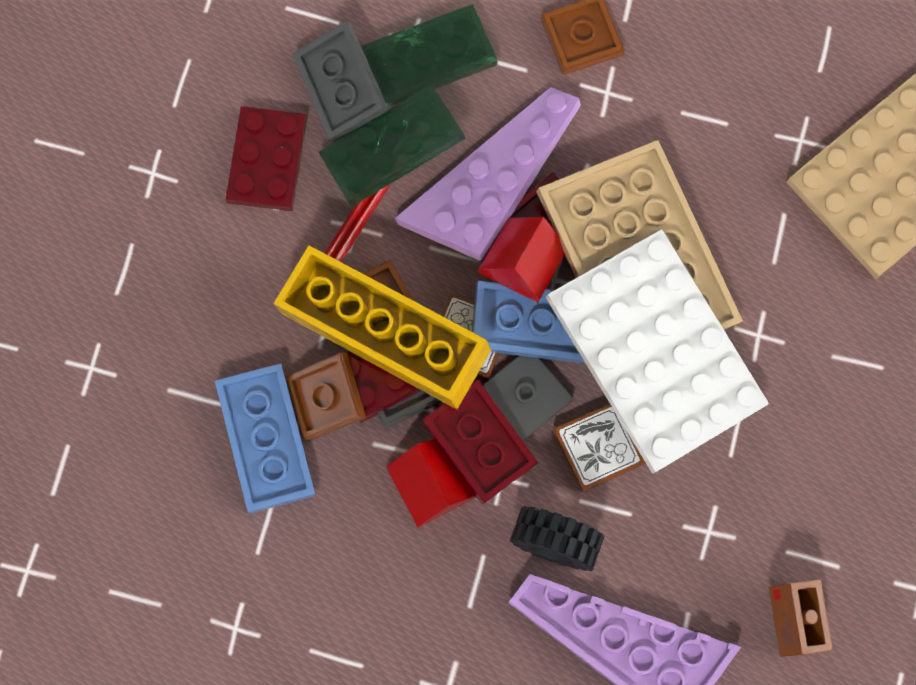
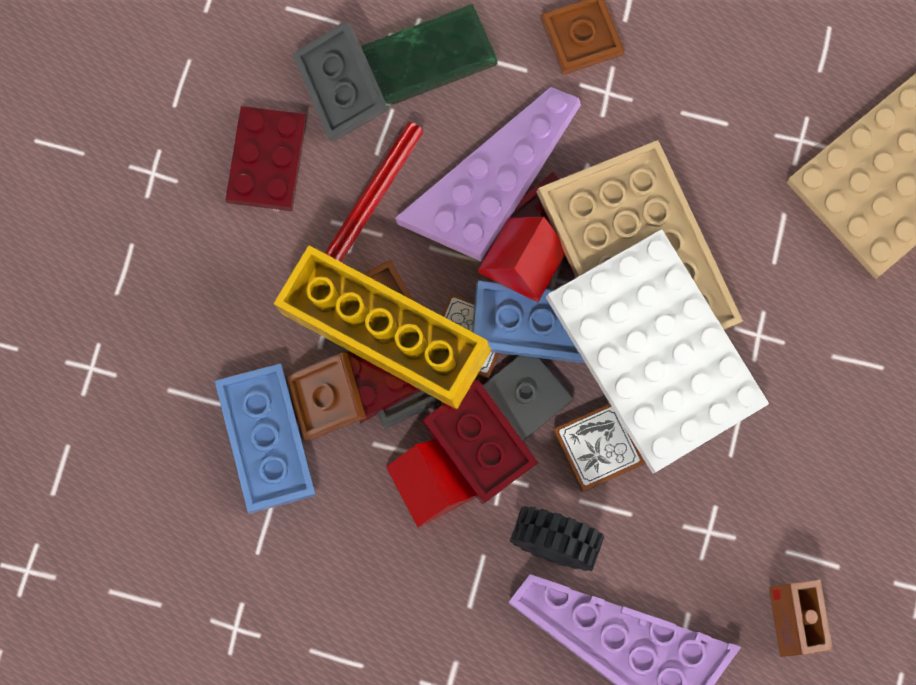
(392, 145): clear green plate -> none

